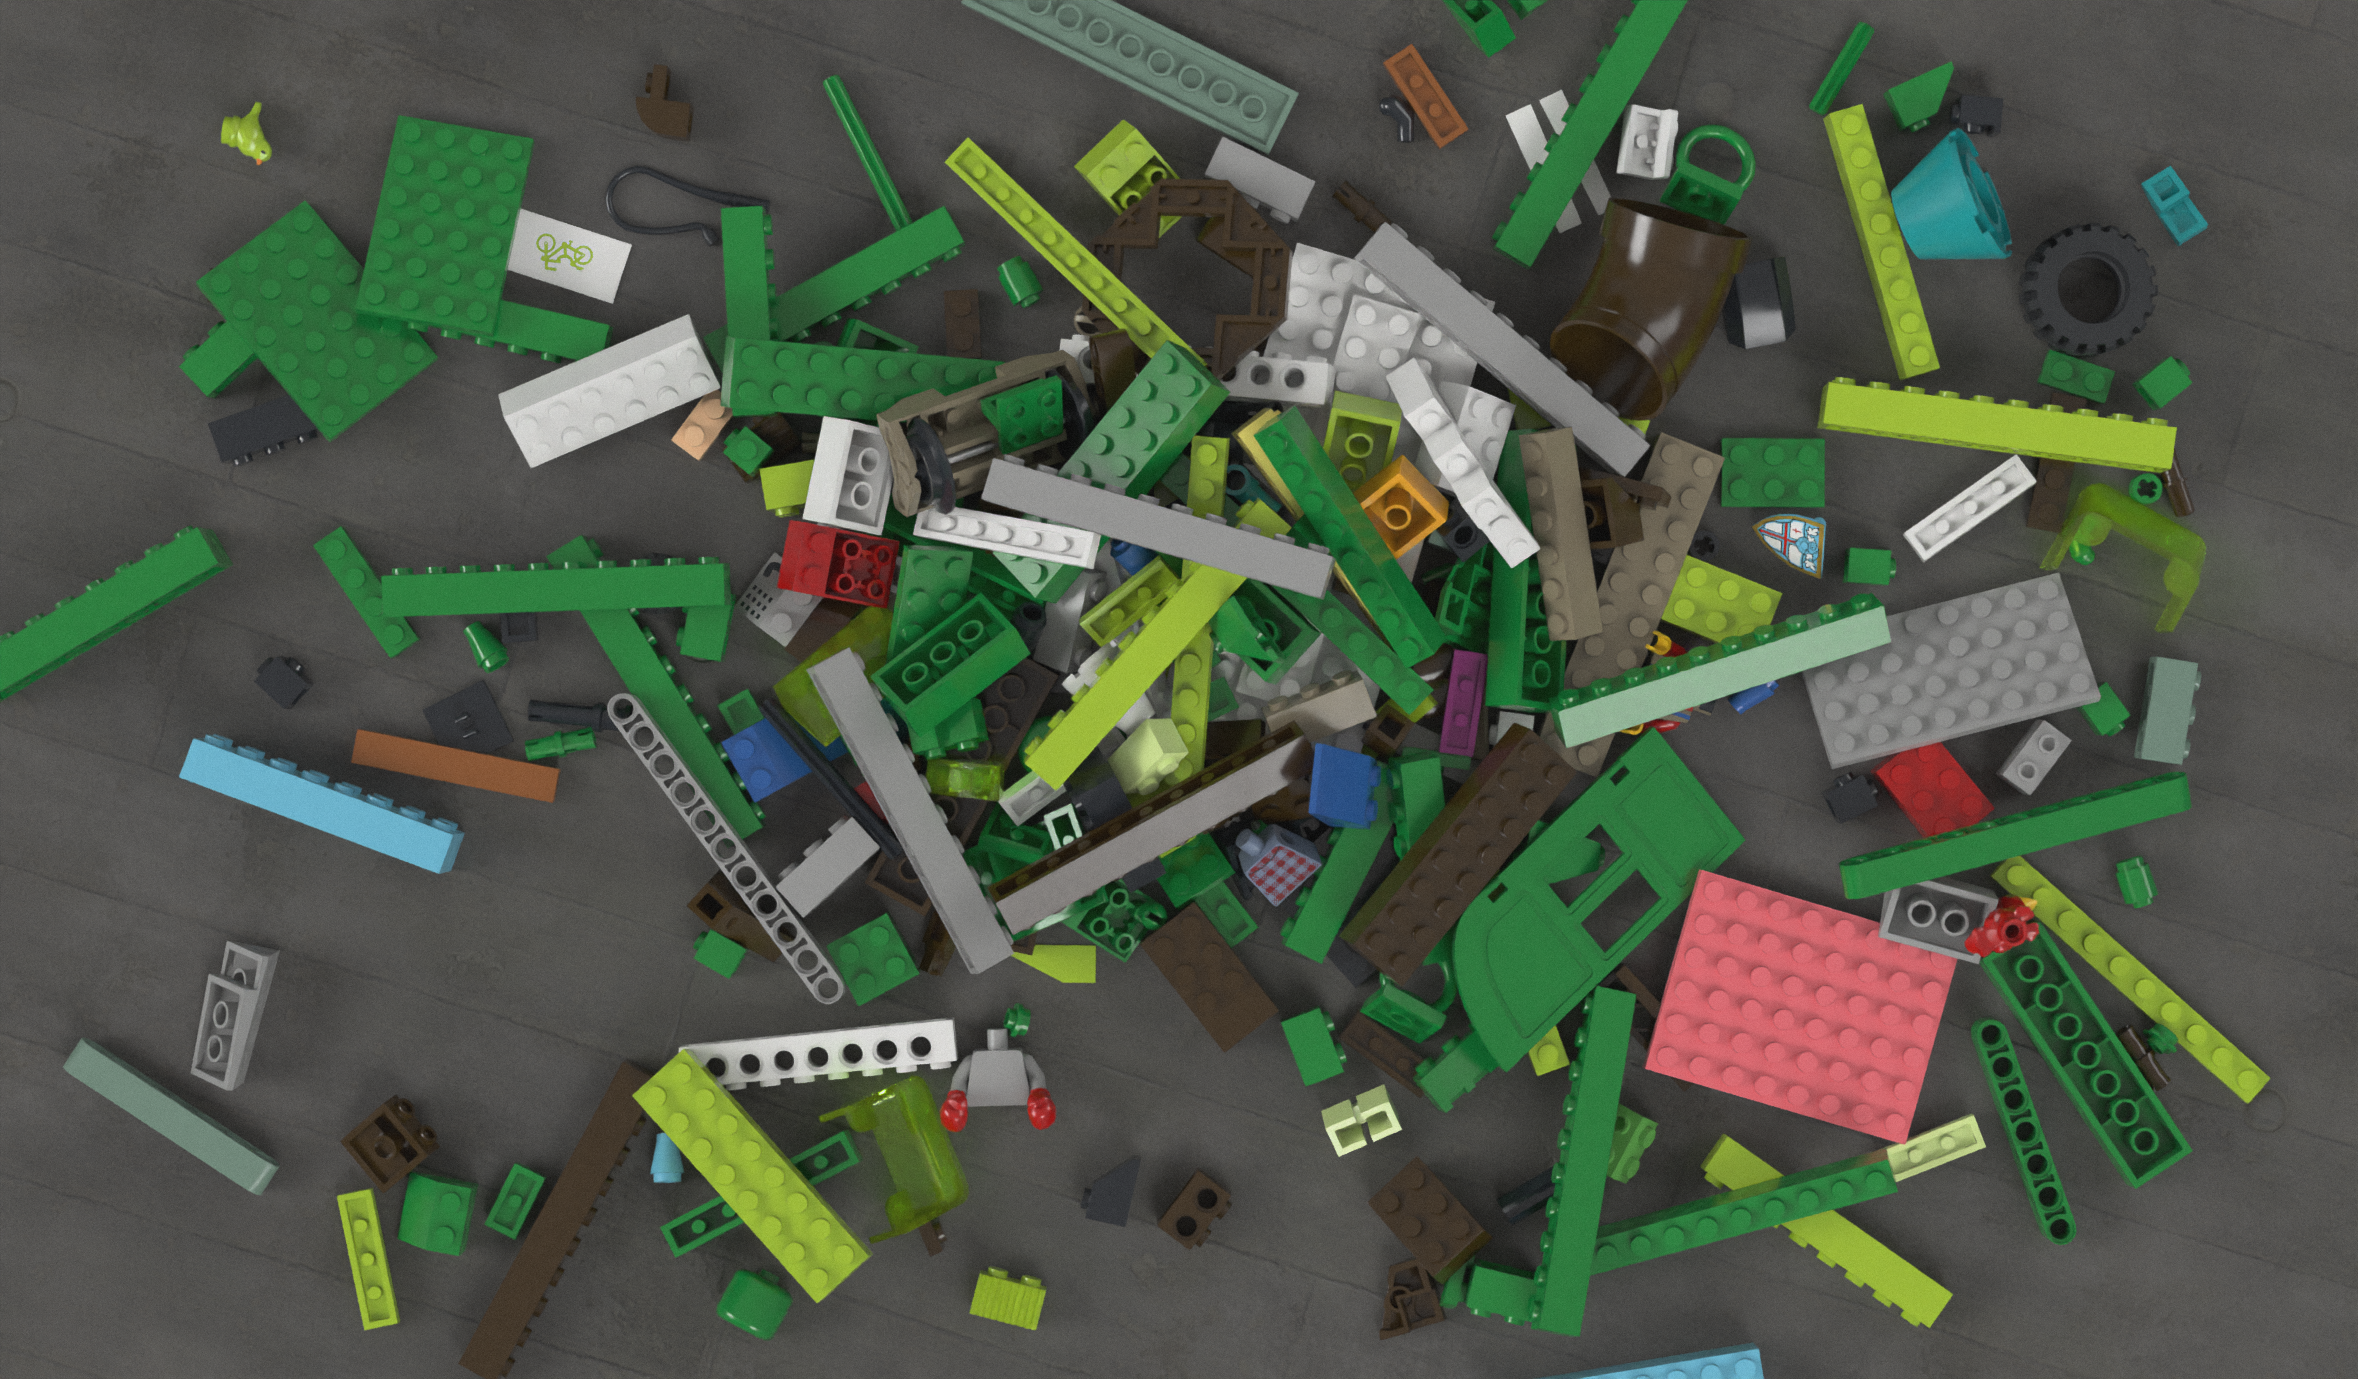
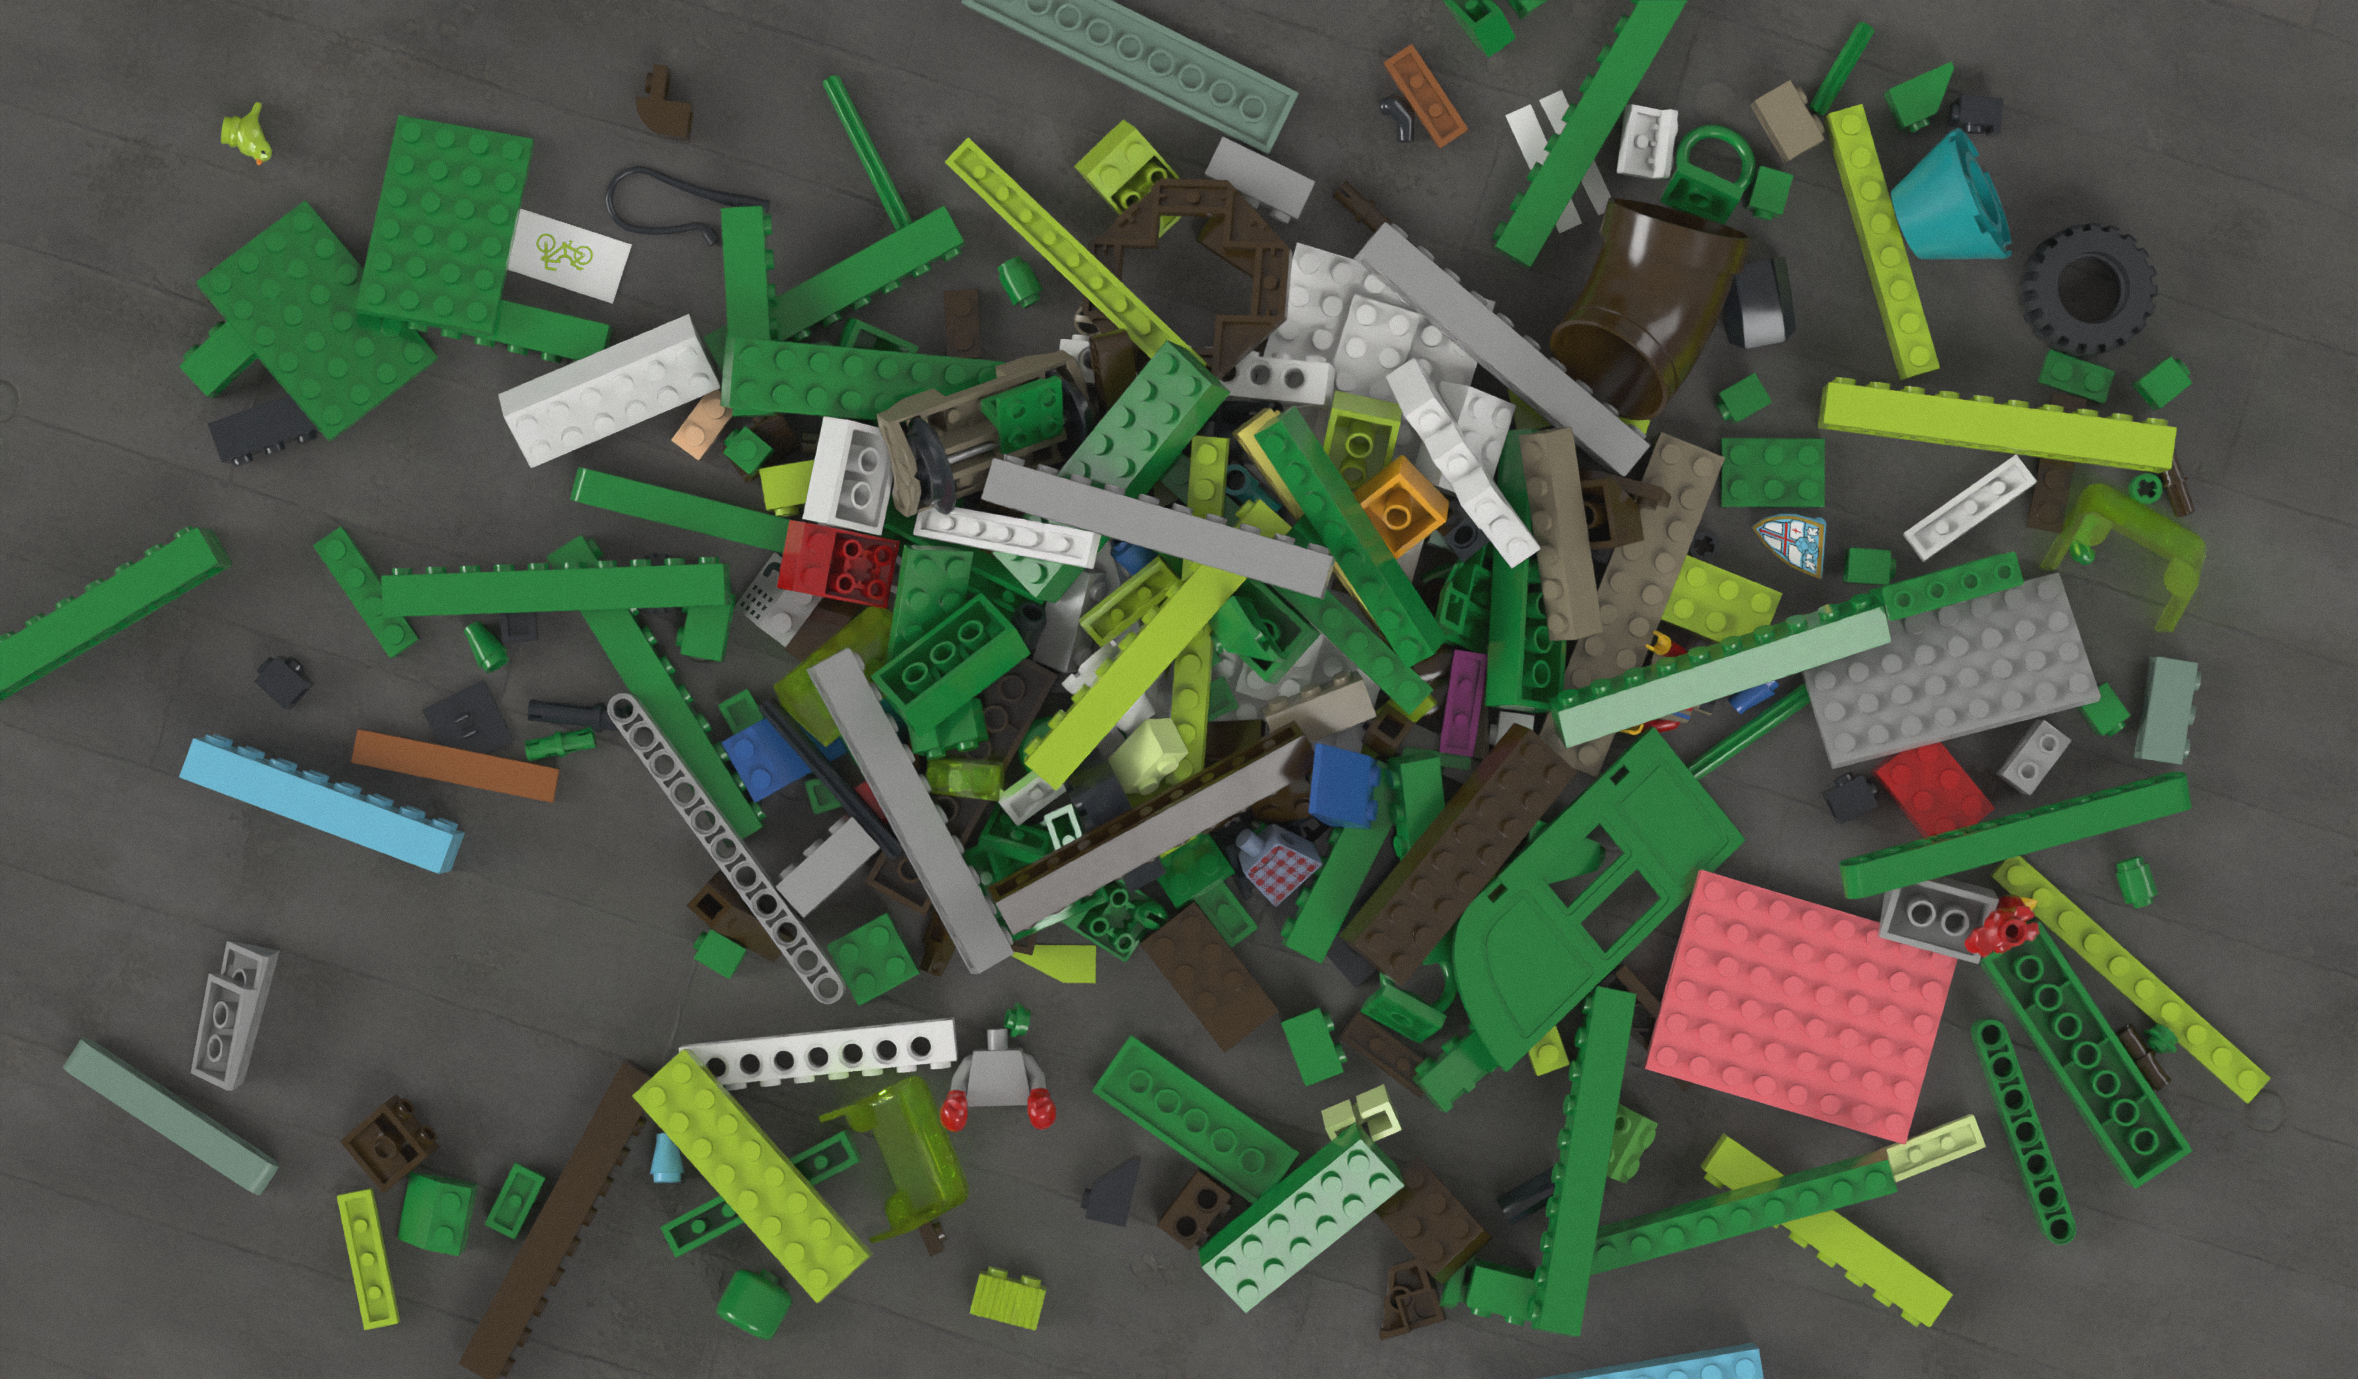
(680, 510): none -> green beam
(820, 797): none -> green plate
(1194, 1120): none -> green plate
(1300, 1217): none -> brick
(1742, 399): none -> green brick
(1749, 732): none -> green axle
(1768, 193): none -> green brick
(1788, 121): none -> dark tan brick
(1949, 586): none -> green fence
(2173, 206): teal slope -> none

